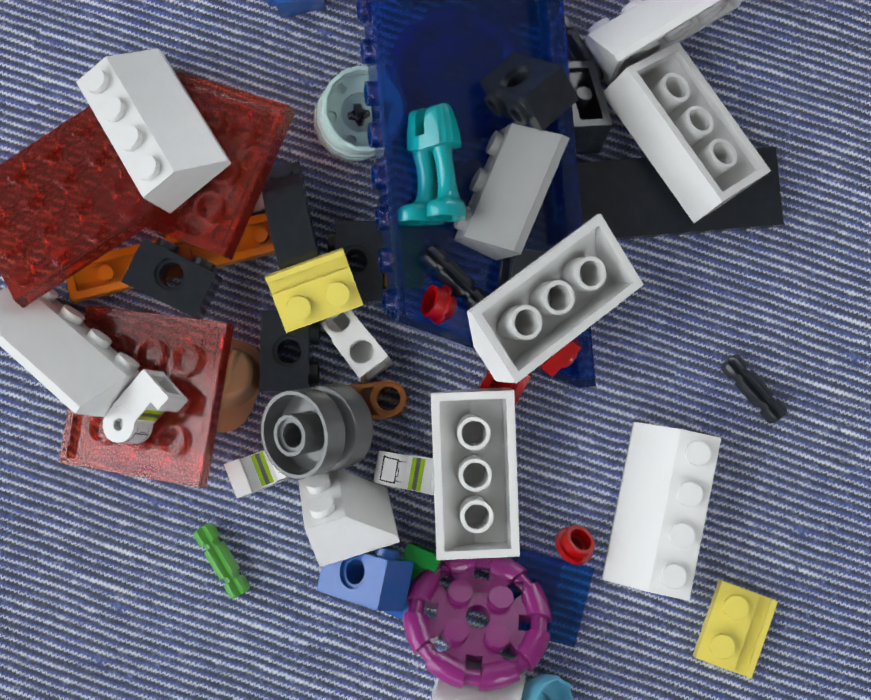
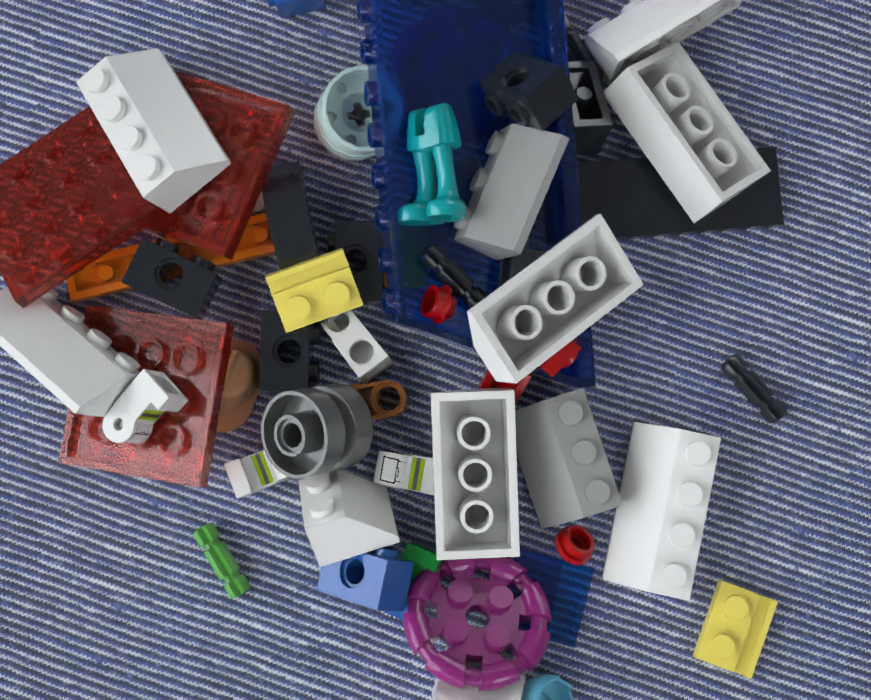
(564, 460): none -> light grey slope

